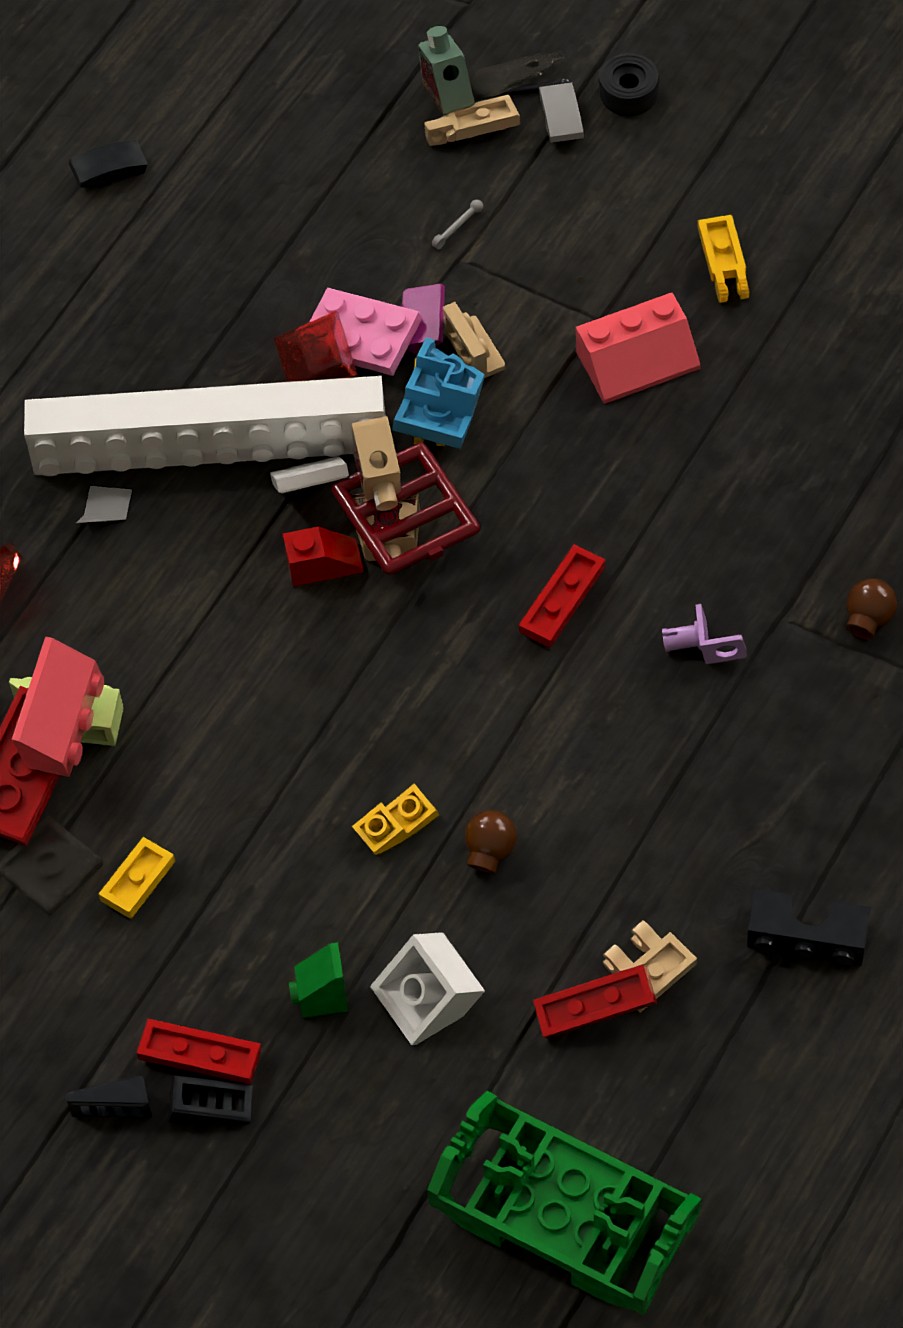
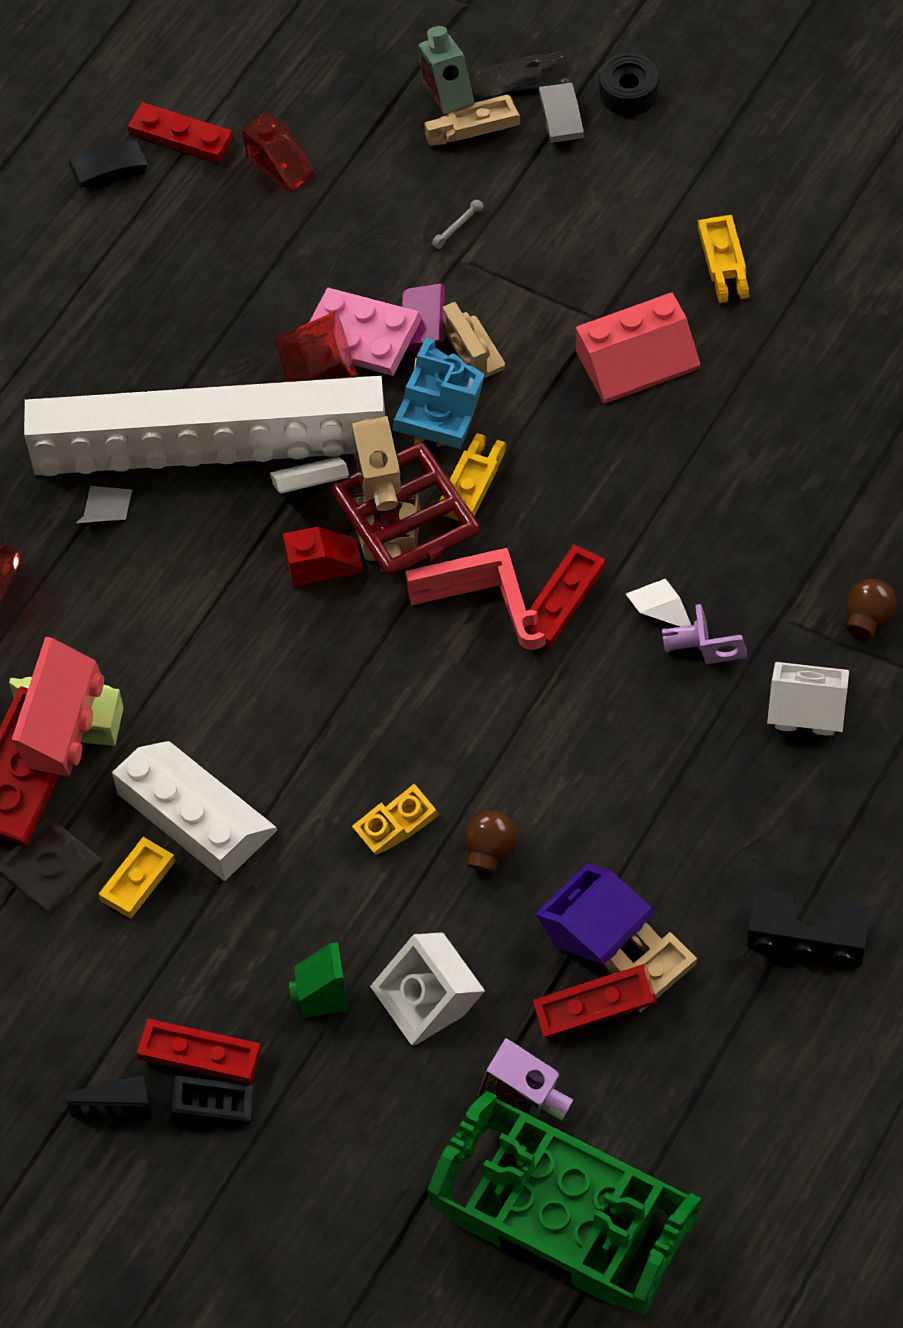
(180, 132): none -> red plate
(192, 807): none -> white slope
(276, 151): none -> clear red slope
(475, 473): none -> yellow hinge
(475, 574): none -> coral hinge
(524, 1082): none -> lavender torso
(593, 914): none -> dark purple slope
(660, 602): none -> white sticker
(808, 698): none -> white slope

